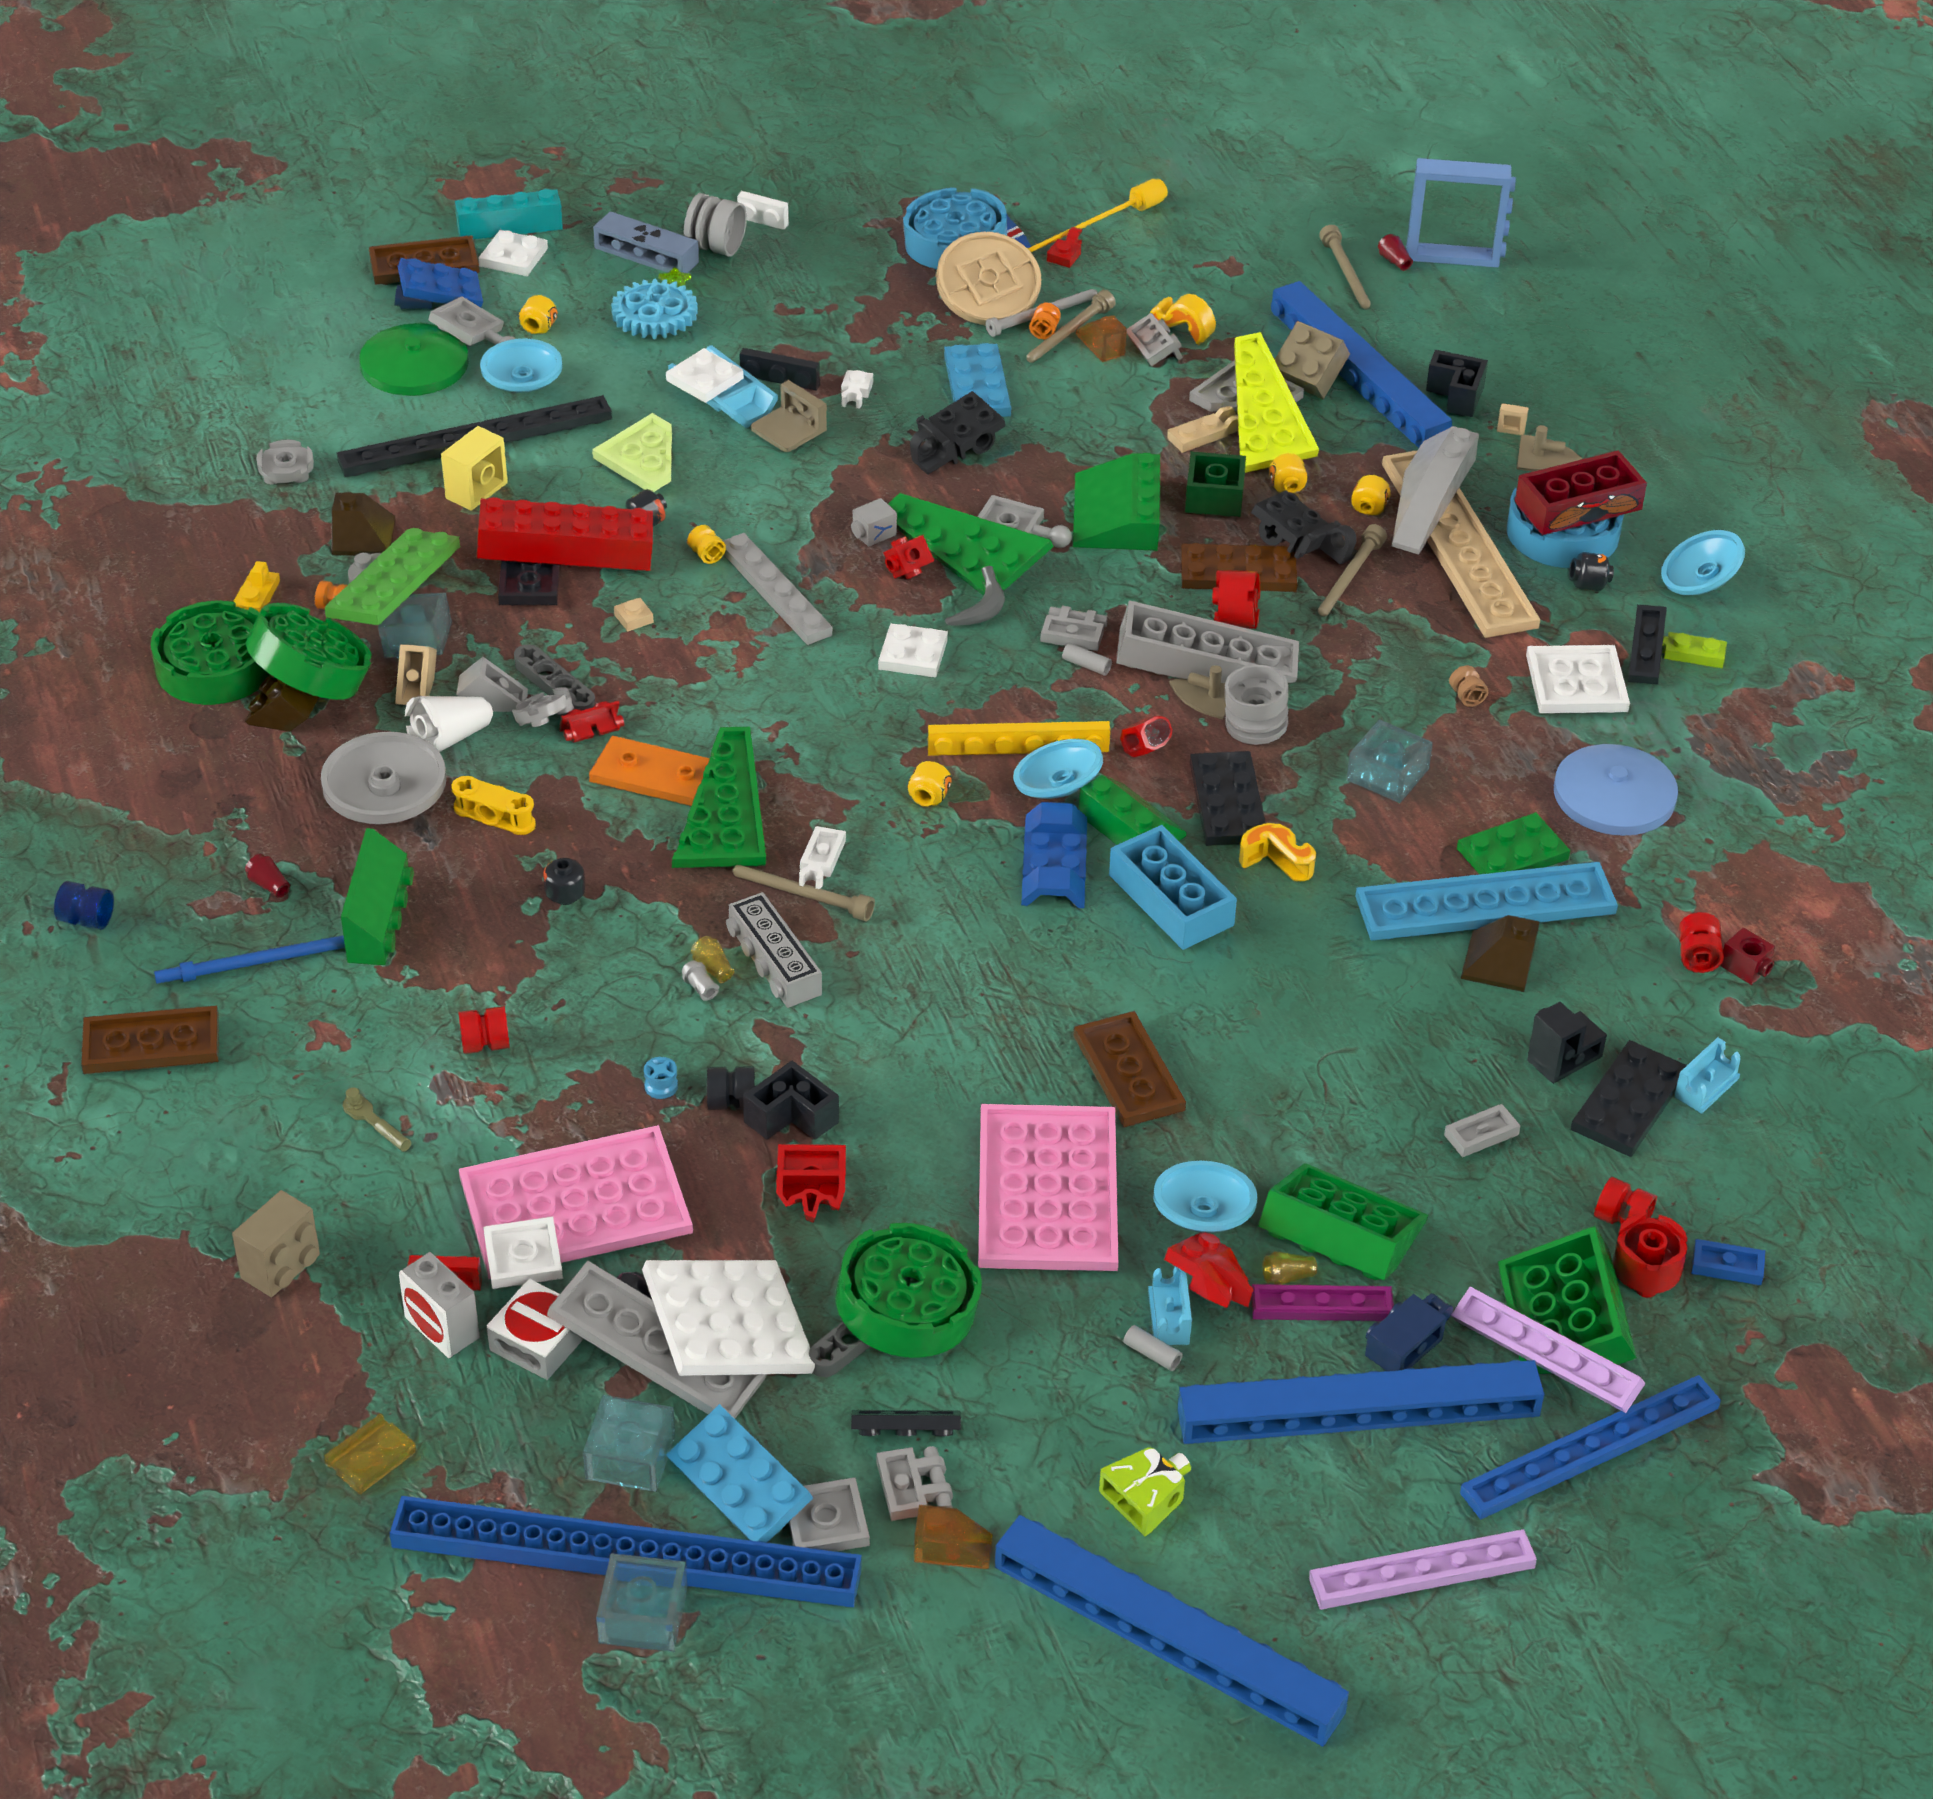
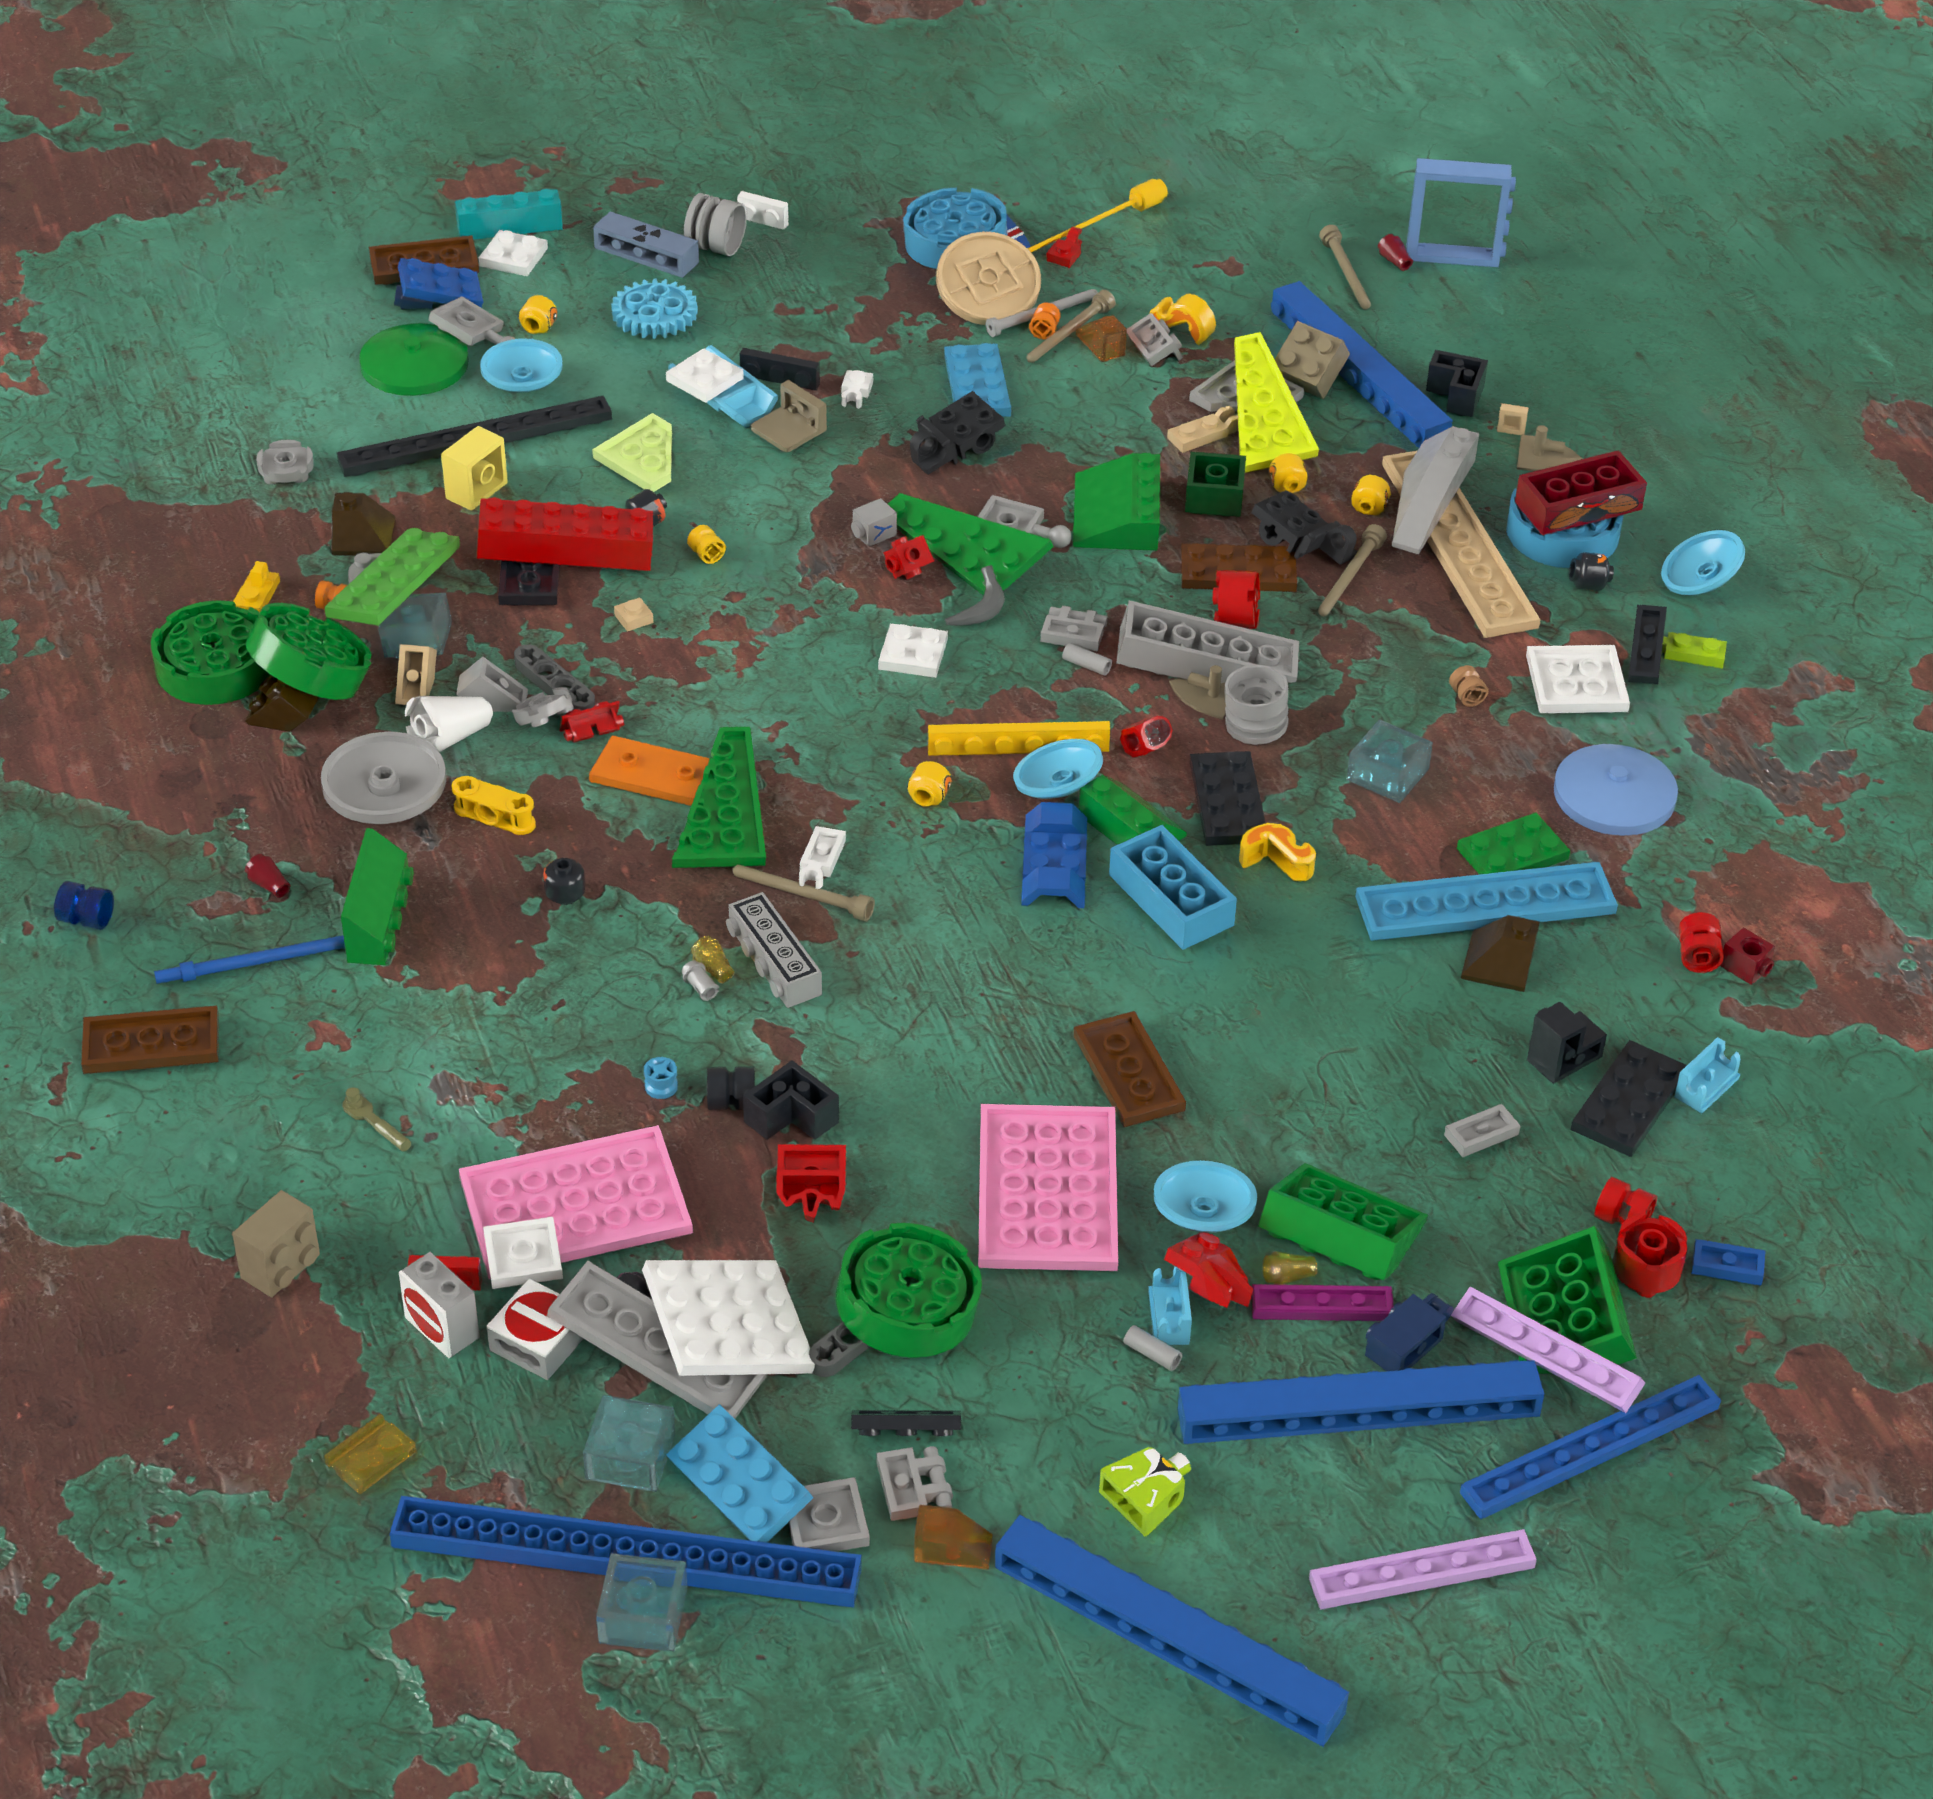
(484, 1030): red wheel -> none
(675, 275): clear neon green plate -> none
(776, 589): light grey plate -> none

